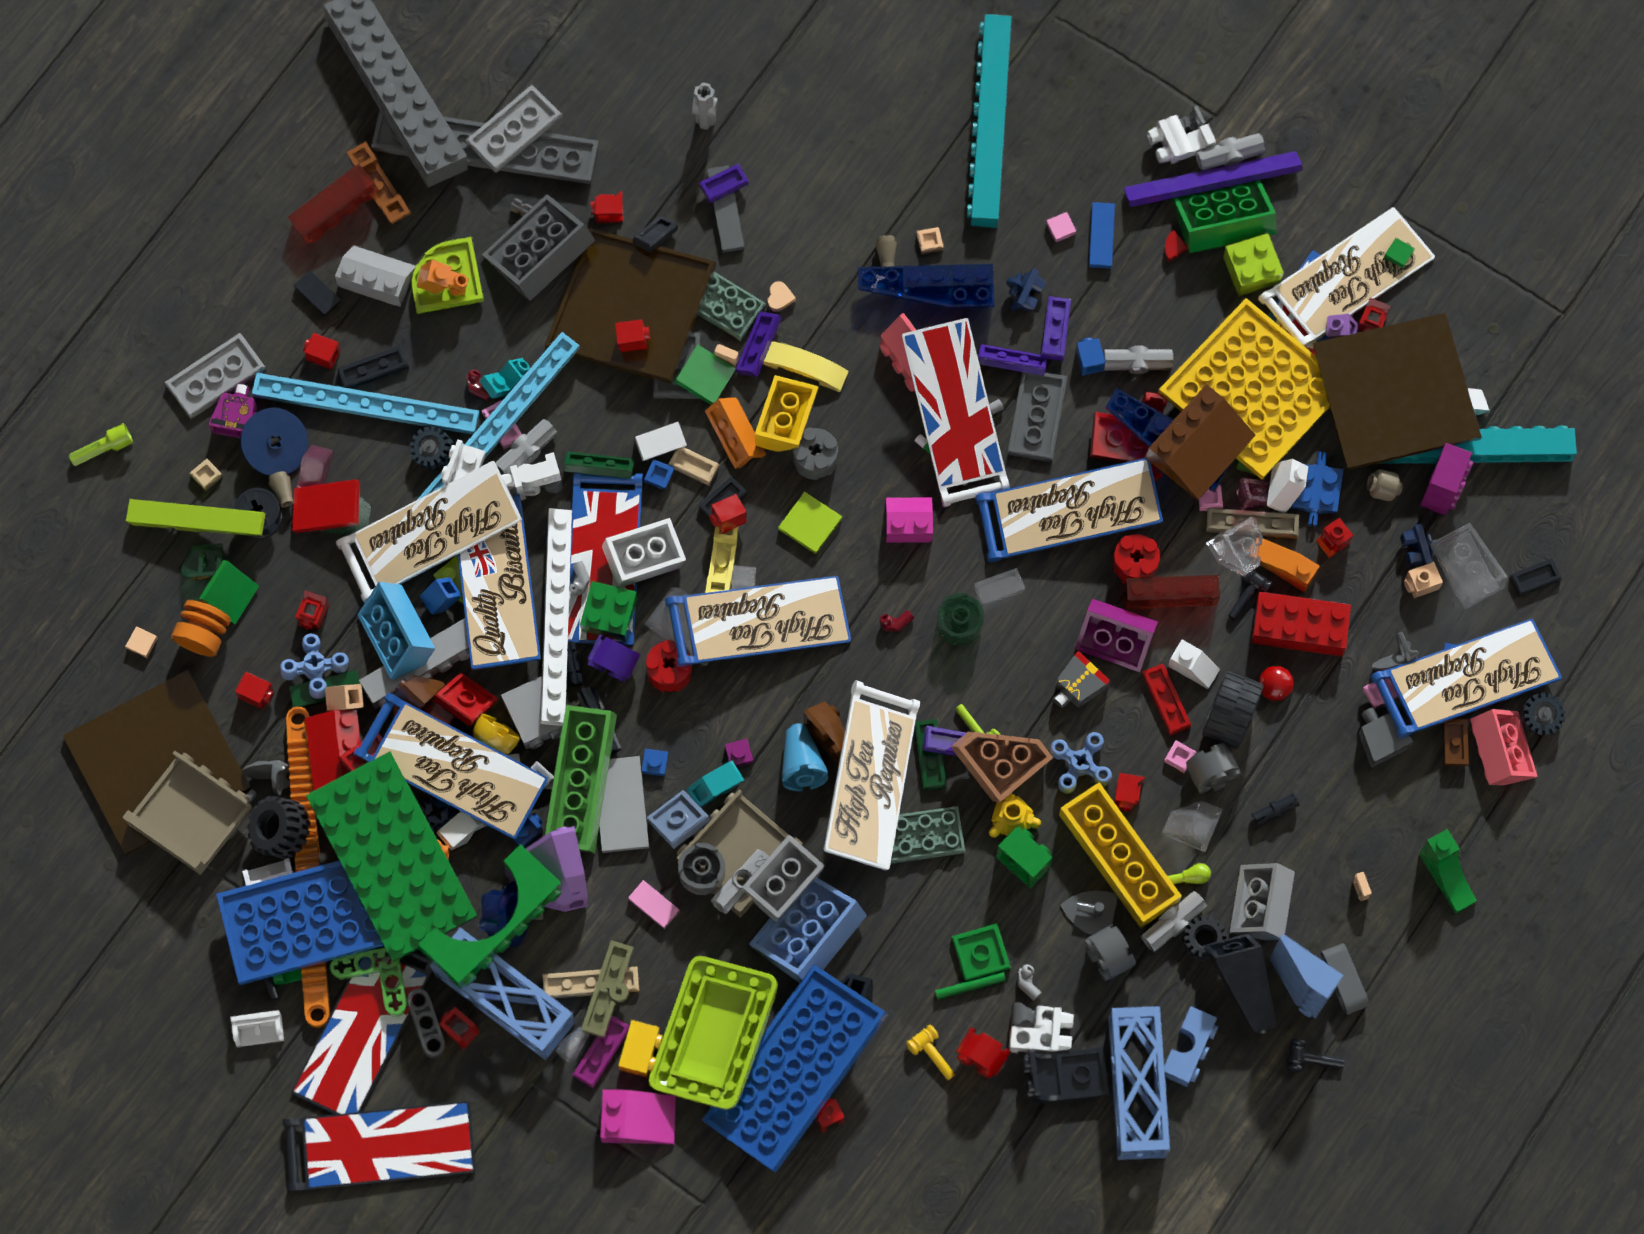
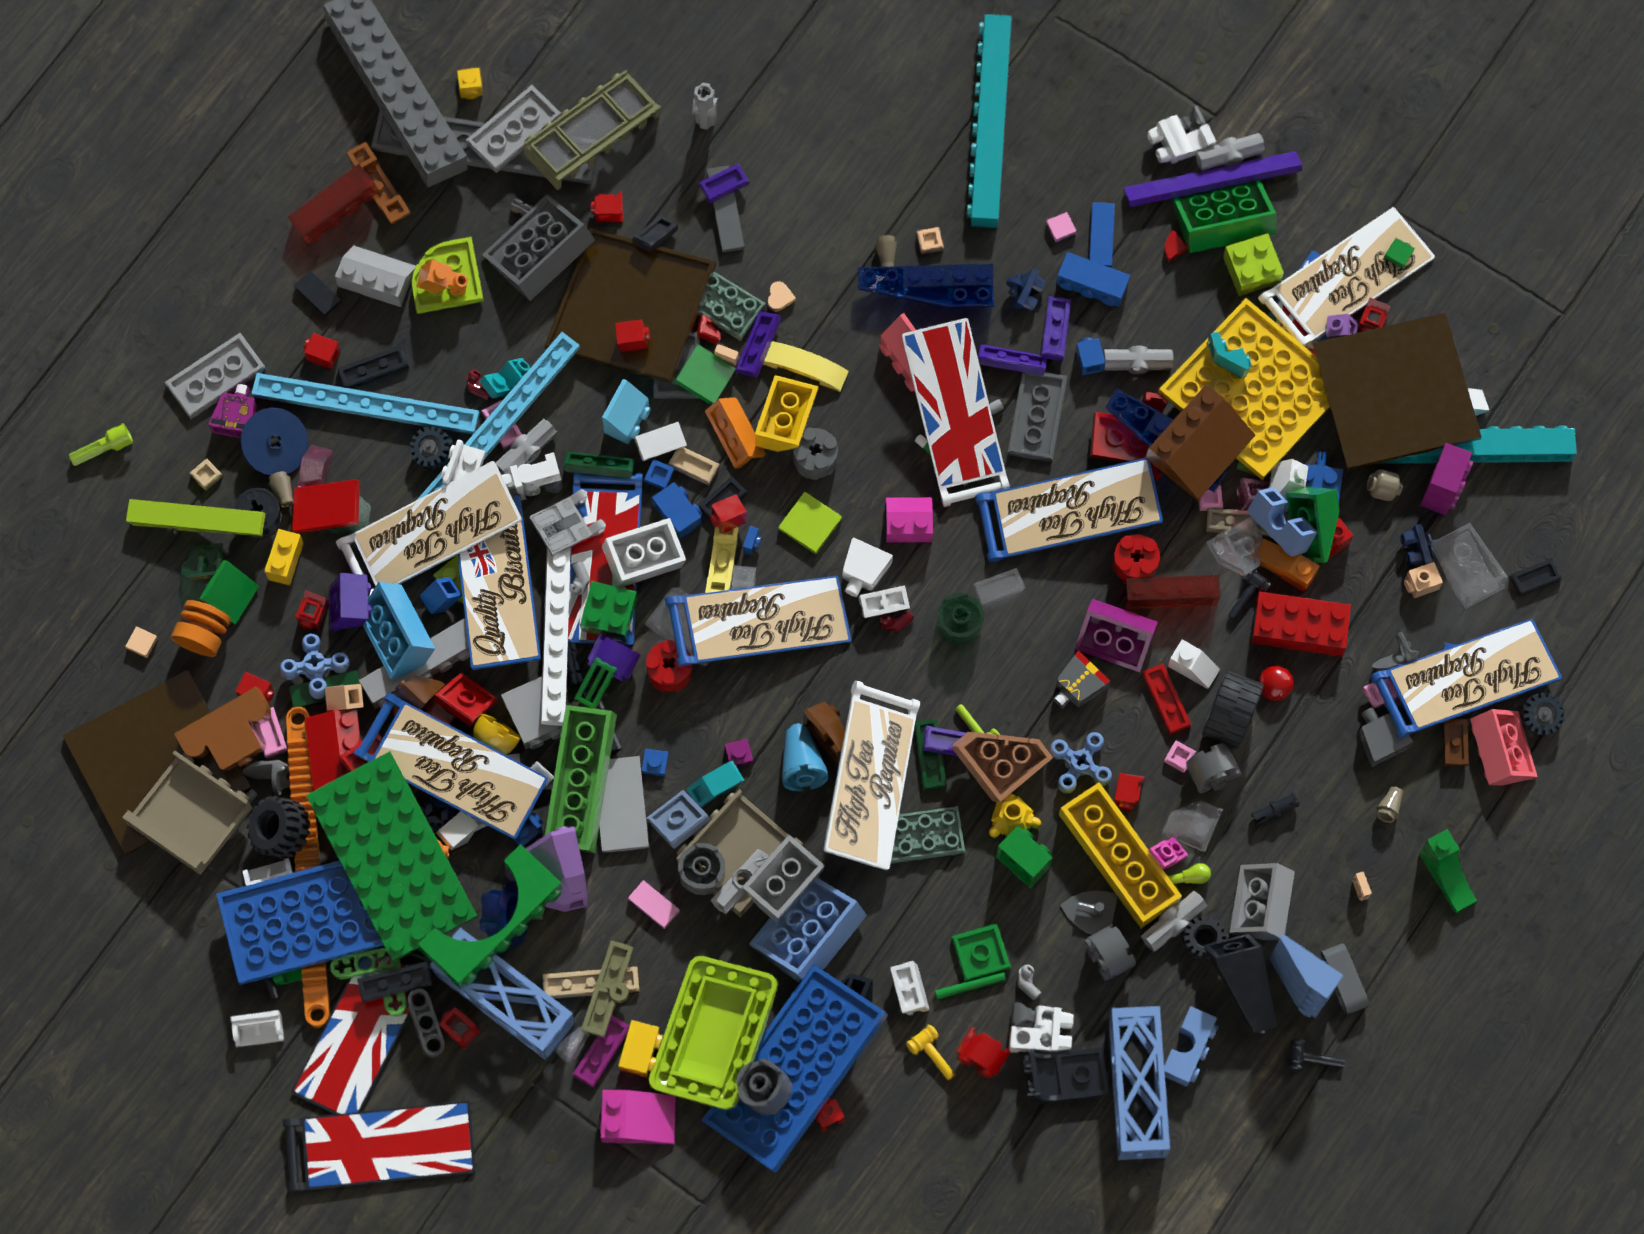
(228, 731): none -> dark orange brick
(271, 736): none -> bright pink tile
(284, 557): none -> yellow brick
(349, 601): none -> dark purple slope
(394, 982): none -> black tile
(470, 83): none -> yellow bracket
(562, 524): none -> light grey flag
(590, 128): none -> window
(605, 666): none -> green tile
(625, 413): none -> medium azure slope
(674, 504): none -> blue brick
(707, 330): none -> red tile
(752, 541): none -> blue plate
(763, 1087): none -> dark grey brick
(864, 566): none -> white torso
(884, 601): none -> white hinge
(909, 988): none -> white hinge
(1093, 279): none -> blue brick
(1168, 853): none -> dark pink slope
(1233, 361): none -> teal slope
(1268, 511): none -> medium blue arch
(1321, 511): none -> green slope
(1390, 805): none -> dark tan cone

